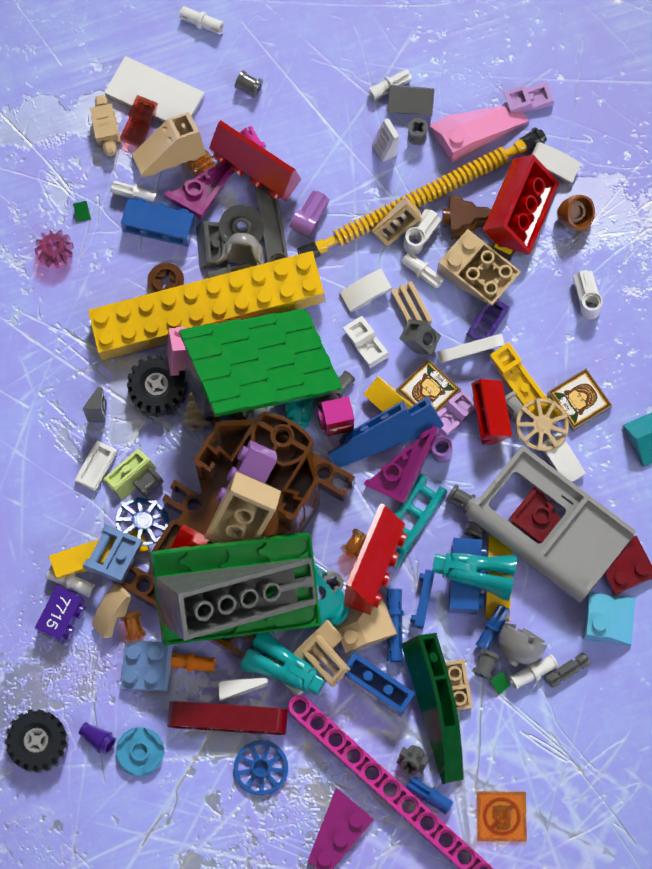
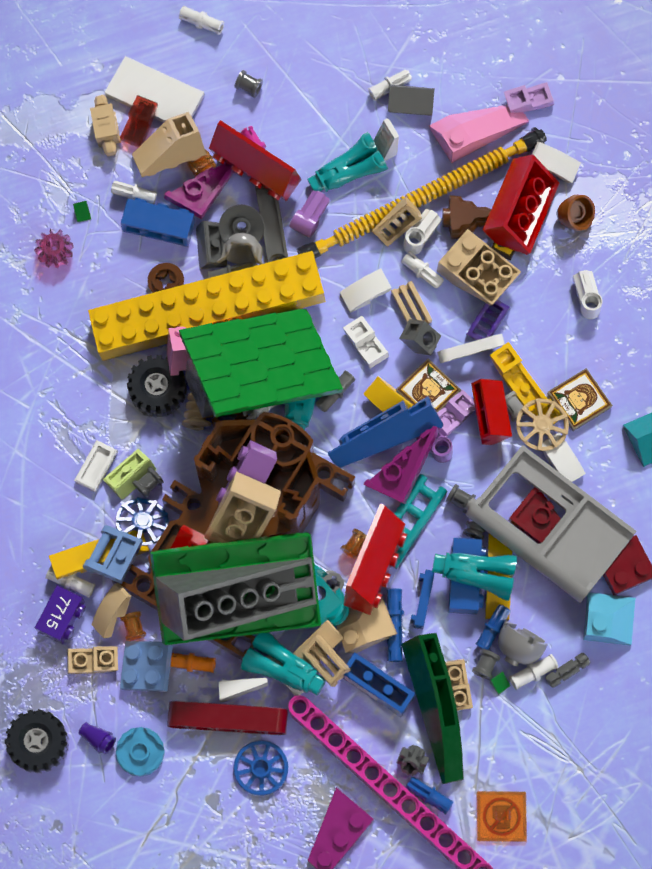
(92, 660): none -> tan slope
(96, 407): dark grey slope -> none
(336, 416): dark pink brick -> none
(340, 170): none -> teal piece
(417, 125): dark grey bush -> none

